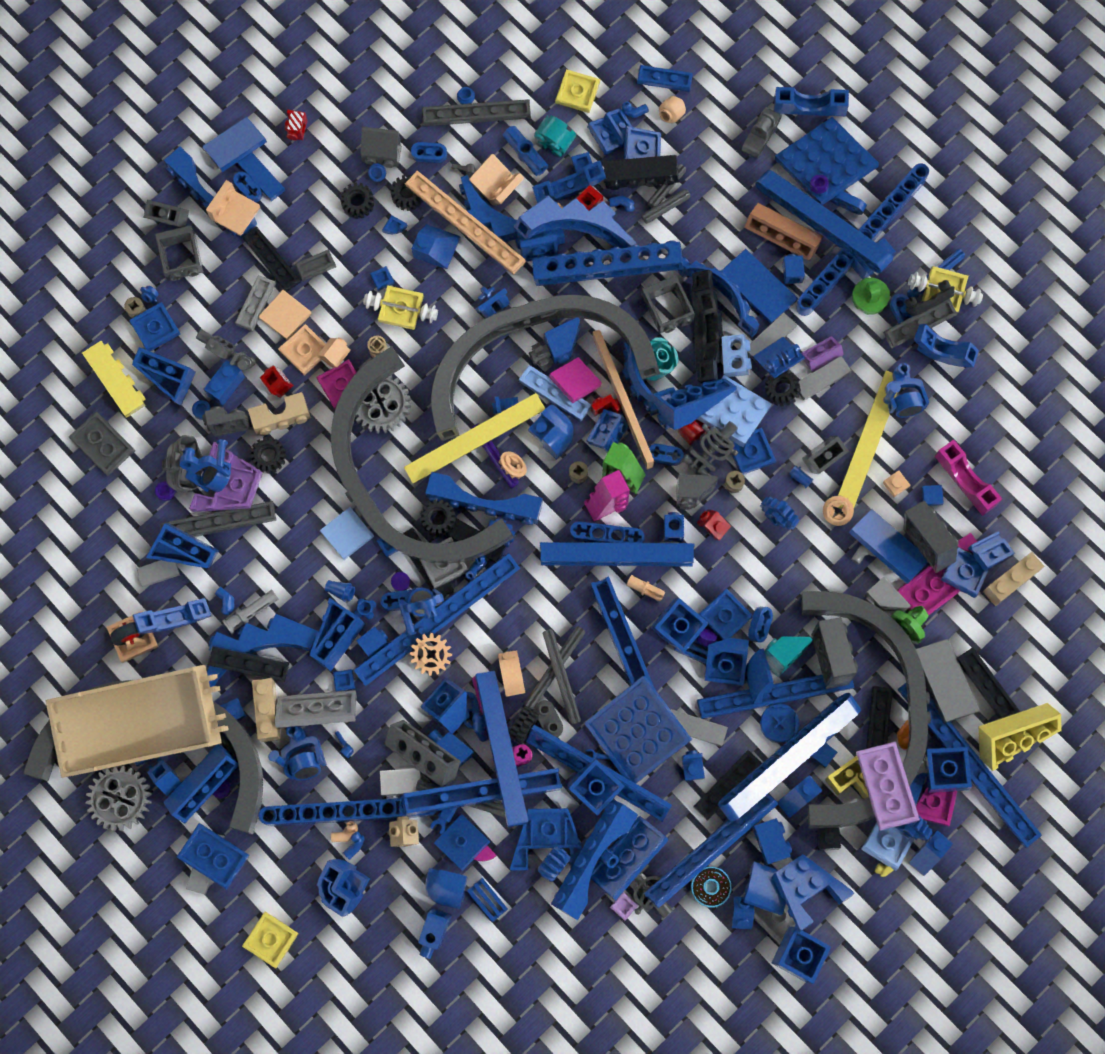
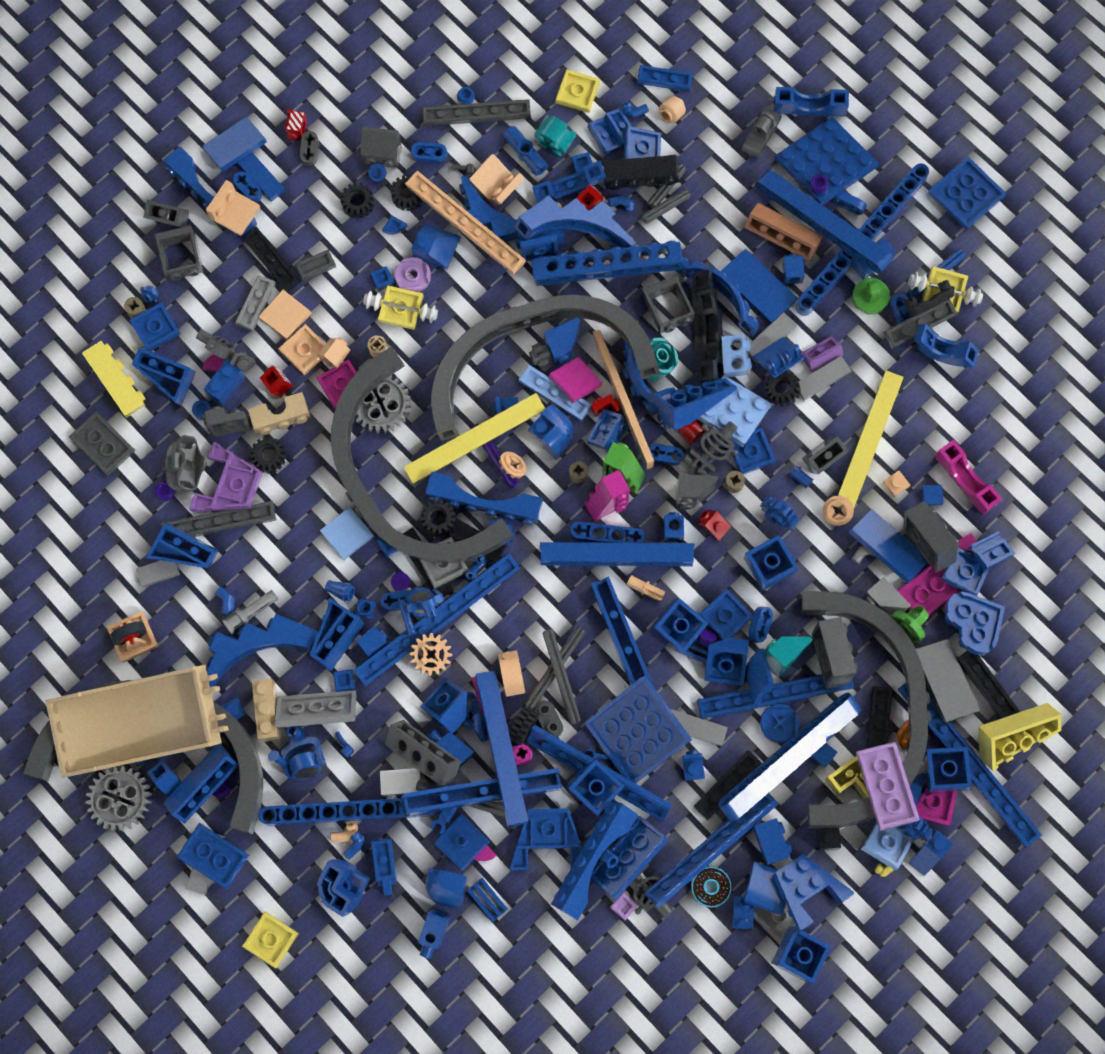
(171, 618): slope -> none
(213, 363): none -> dark pink tile
(216, 472): blue piece -> none
(248, 663): black tile -> none
(305, 148): none -> dark grey beam
(384, 864): none -> blue hinge
(403, 832): tan brick -> none
(408, 265): none -> lavender tile
(486, 308): blue hips -> none
(554, 864): blue gear -> none
(770, 562): none -> blue brick
(799, 796): blue slope -> none
(907, 403): blue piece -> none
(967, 193): none -> blue plate
(976, 620): none -> plate
(1013, 578): tan arch -> none

